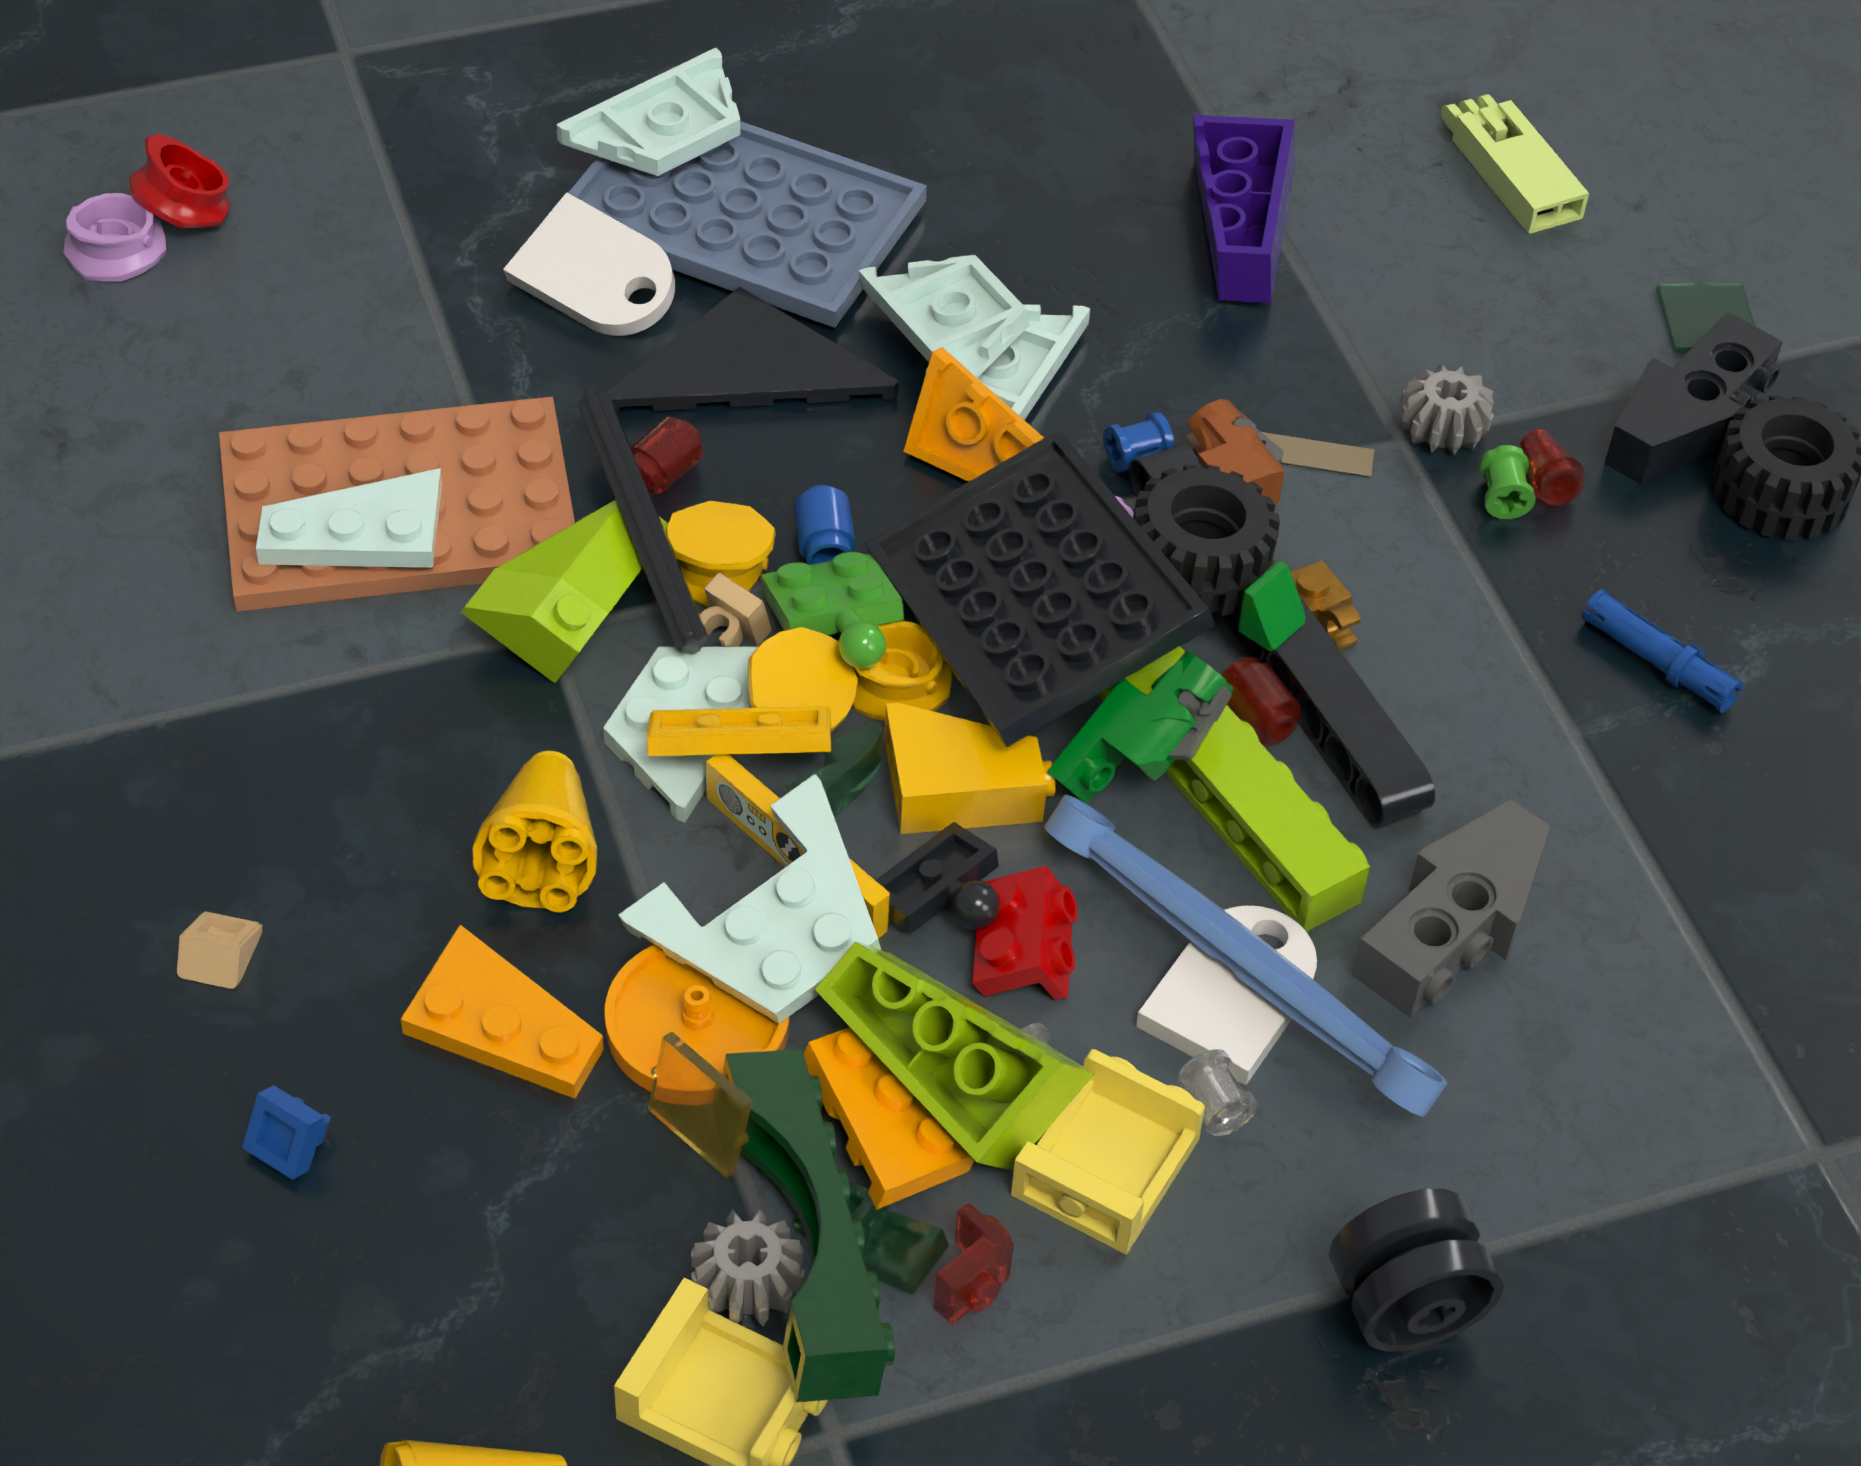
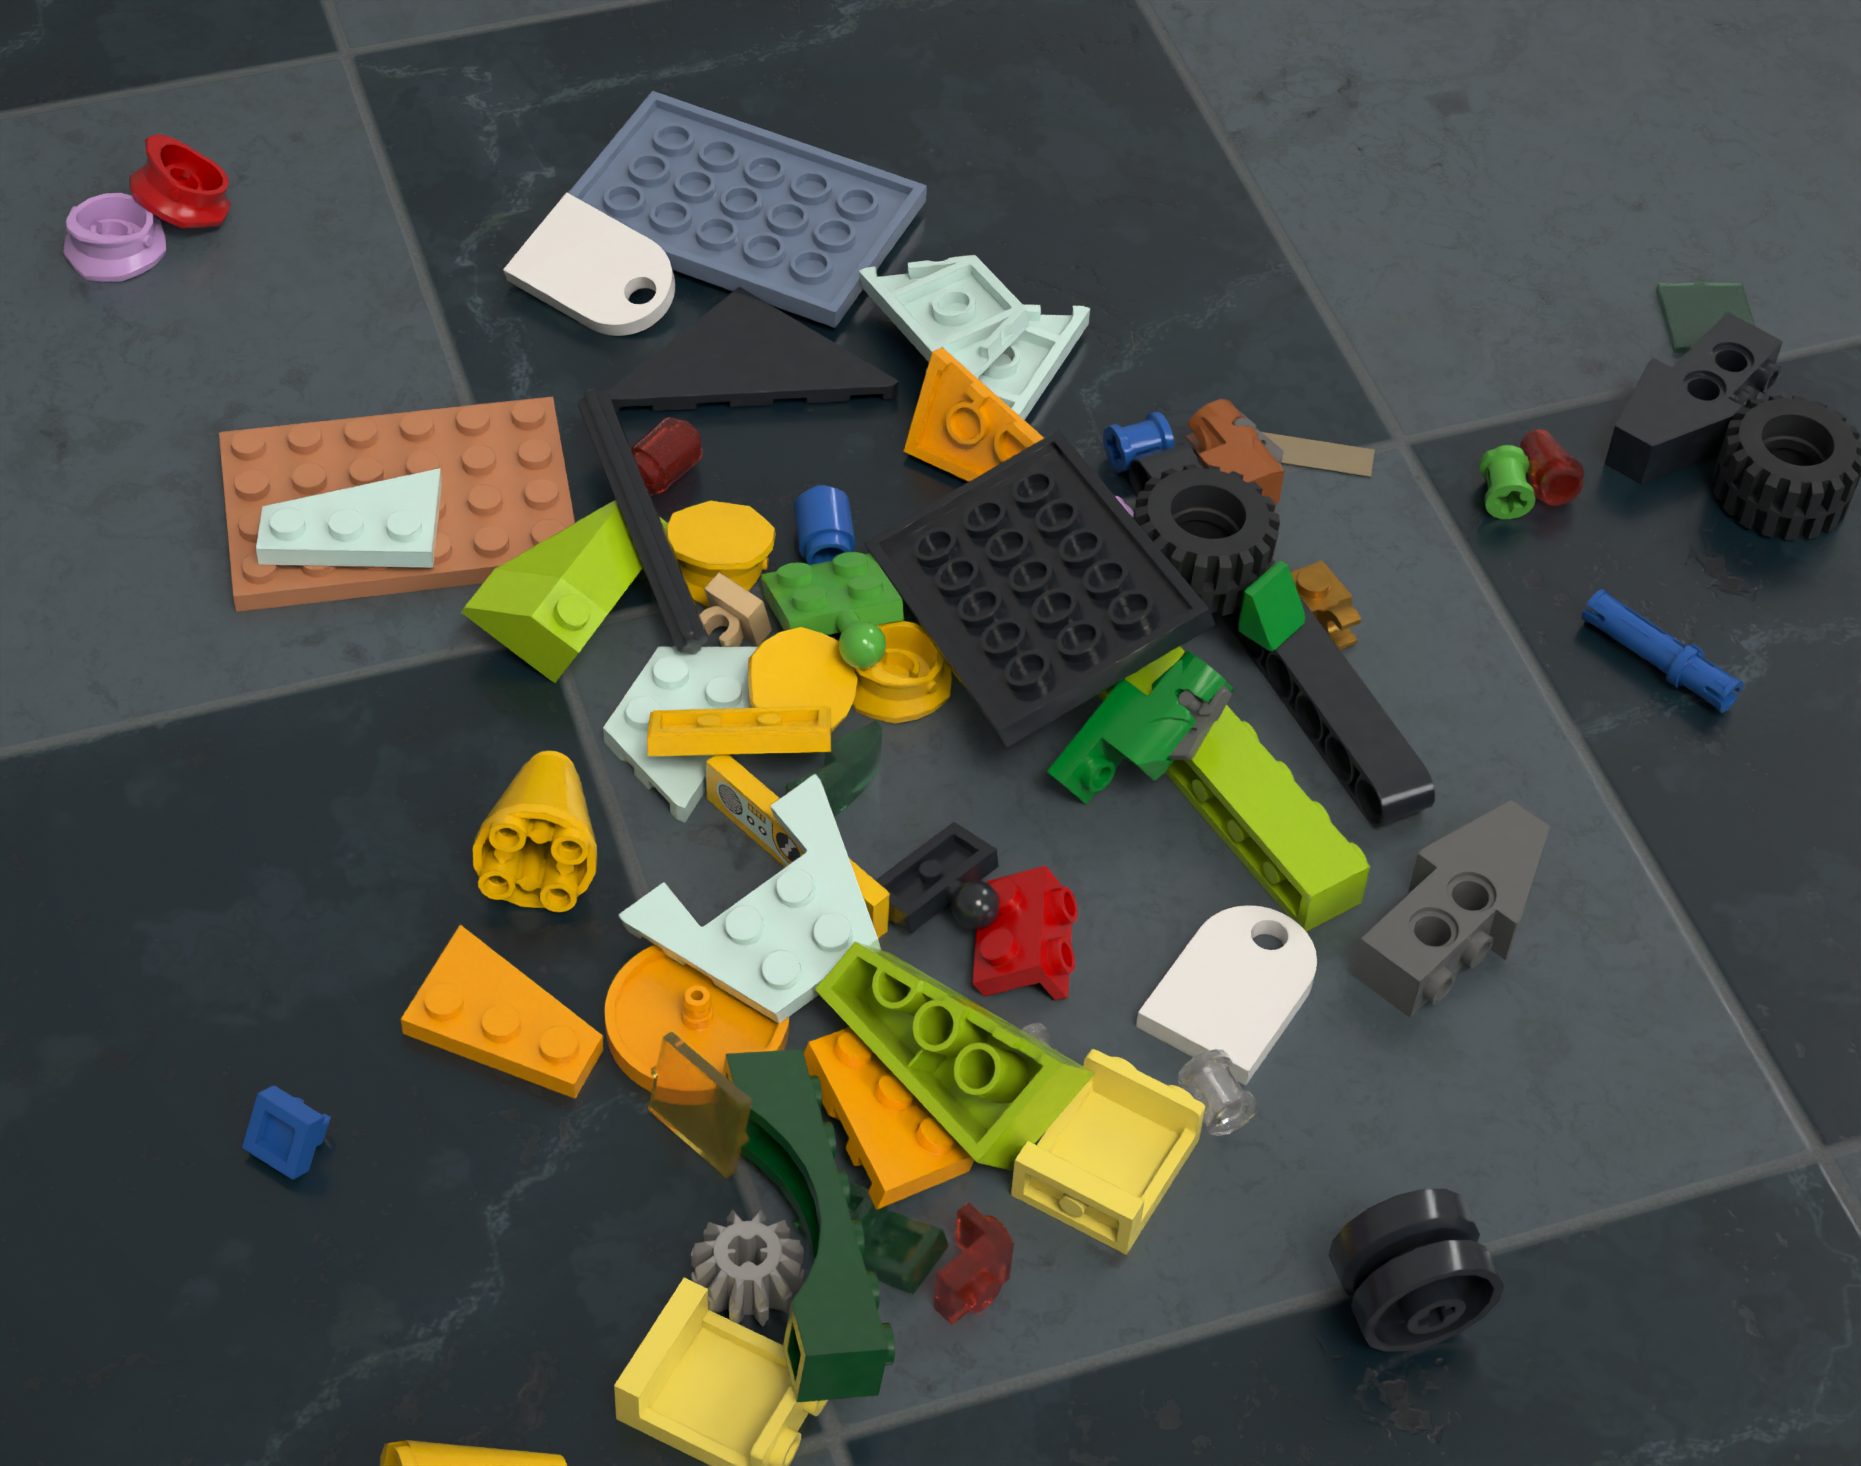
(217, 949): tan slope -> none
(660, 119): light aqua wing -> none
(961, 773): yellow slope -> none
(1245, 194): dark purple wedge -> none
(1262, 700): clear red brick -> none
(1394, 1070): medium blue piece -> none
(1447, 409): light grey gear -> none
(1516, 162): yellowish green hinge -> none

